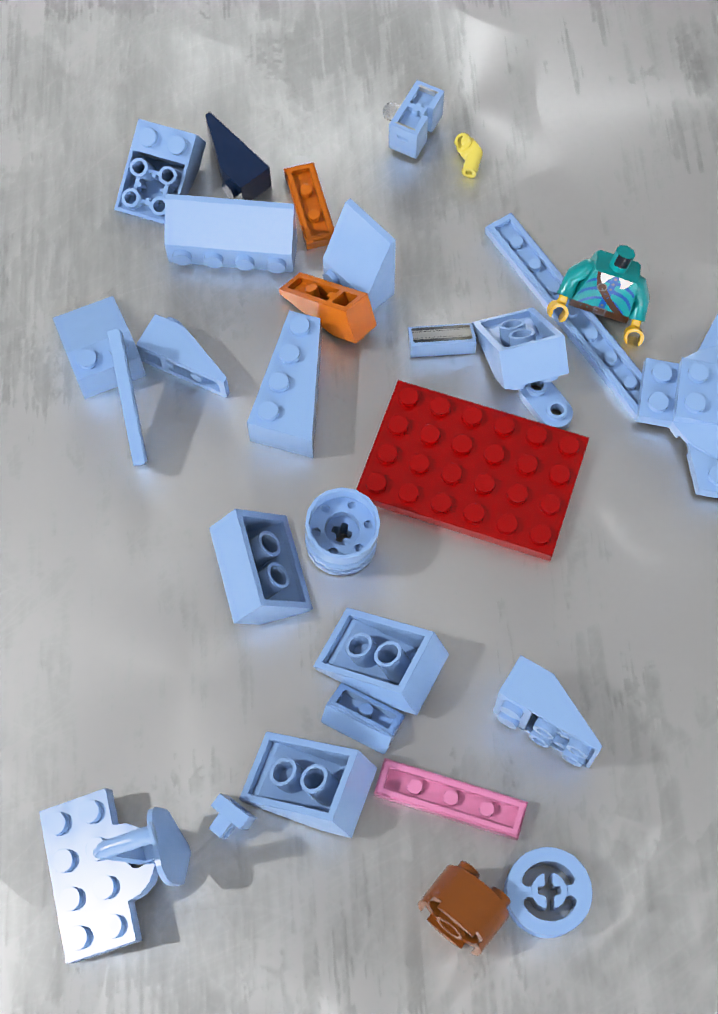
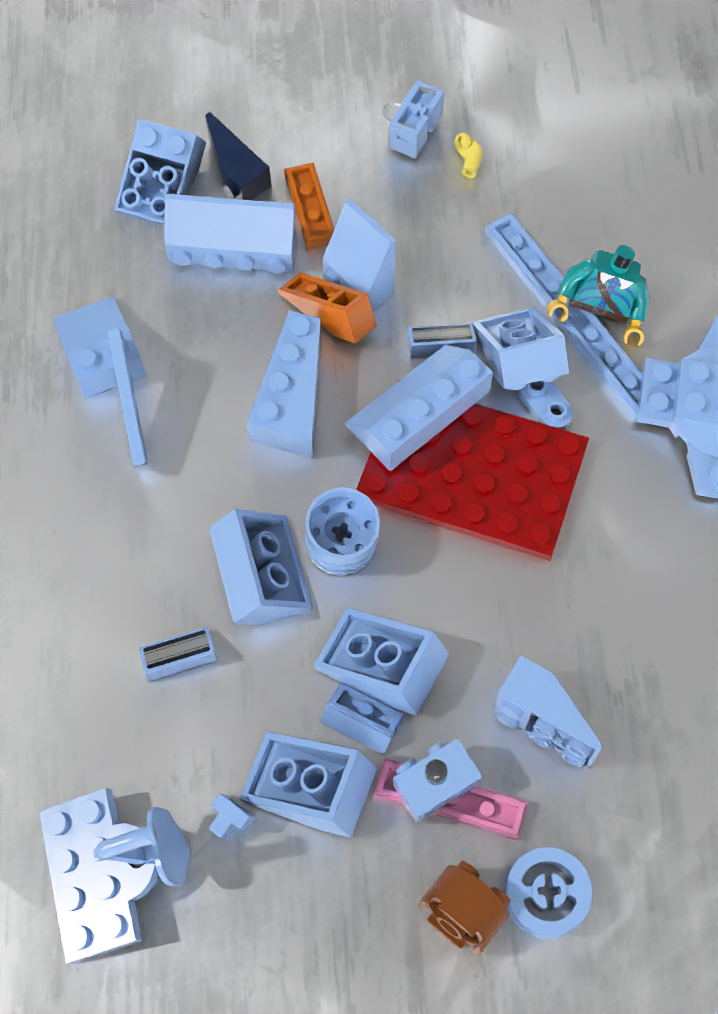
(174, 350): light blue slope -> none
(177, 654): none -> slope
(421, 404): none -> light blue slope
(436, 779): none -> light blue piece

